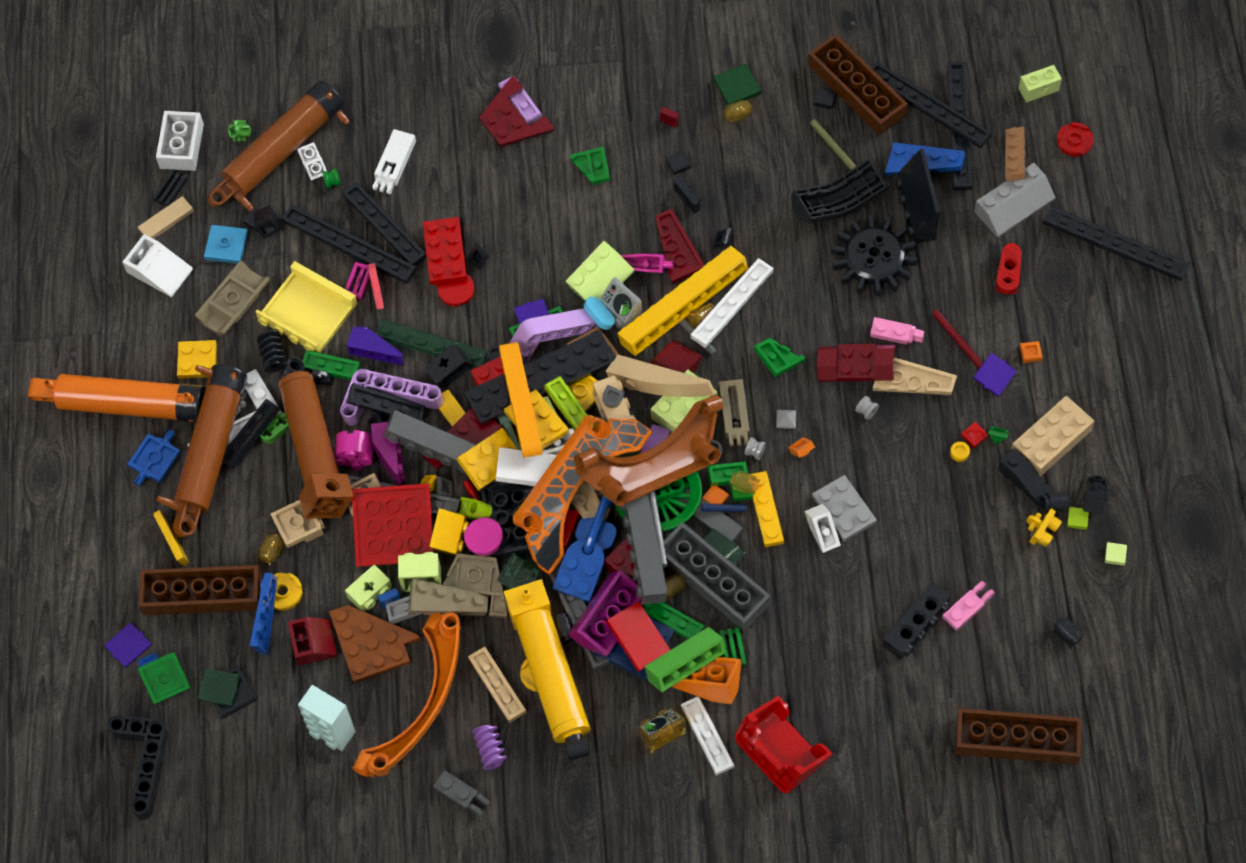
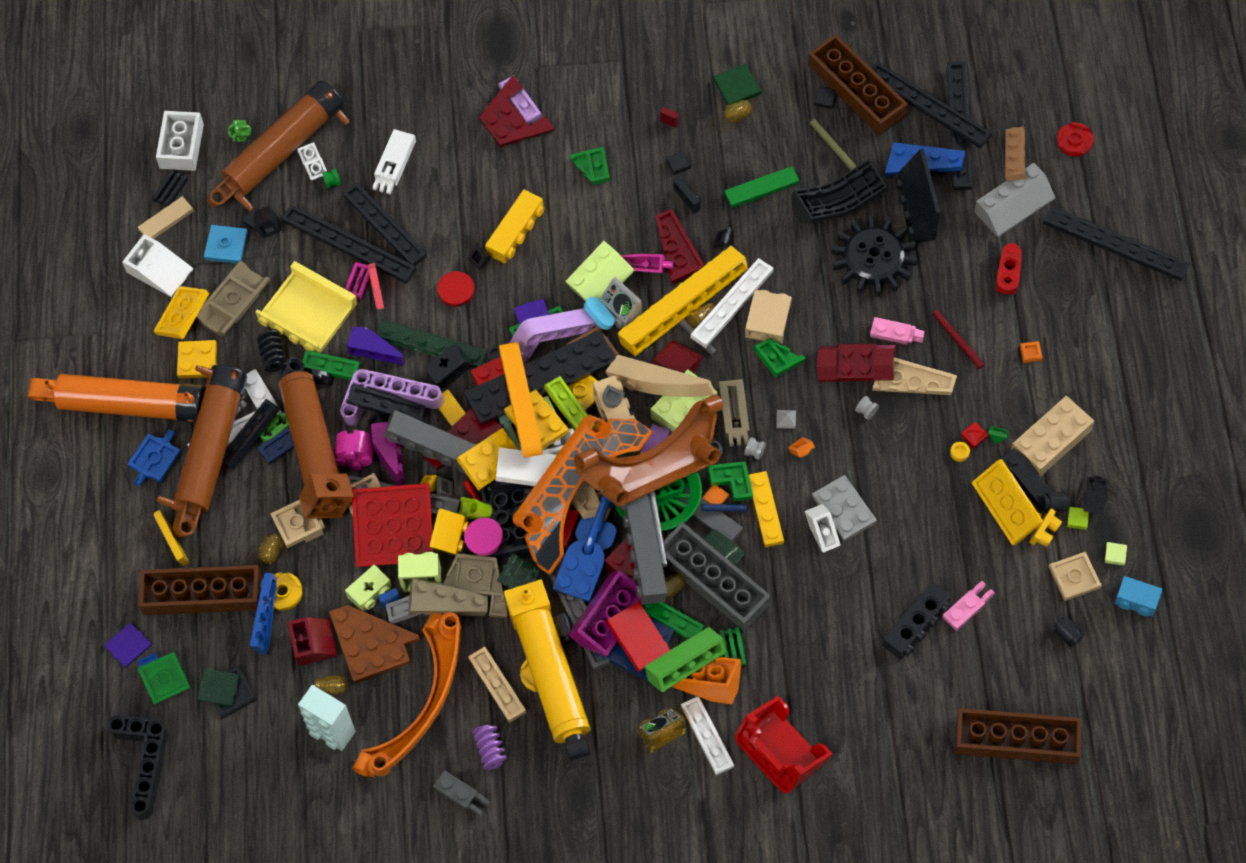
(181, 312): none -> yellow tile
(276, 446): none -> dark blue plate
(331, 684): none -> clear yellow cone
(444, 251): red plate -> none
(514, 226): none -> yellow brick
(744, 482): clear yellow brick -> none
(761, 187): none -> green tile
(768, 316): none -> tan panel
(994, 374): dark purple piece -> none
(1007, 502): none -> yellow tile
(1040, 83): yellowish green brick -> none
(1075, 576): none -> tan tile
(1138, 596): none -> dark azure brick

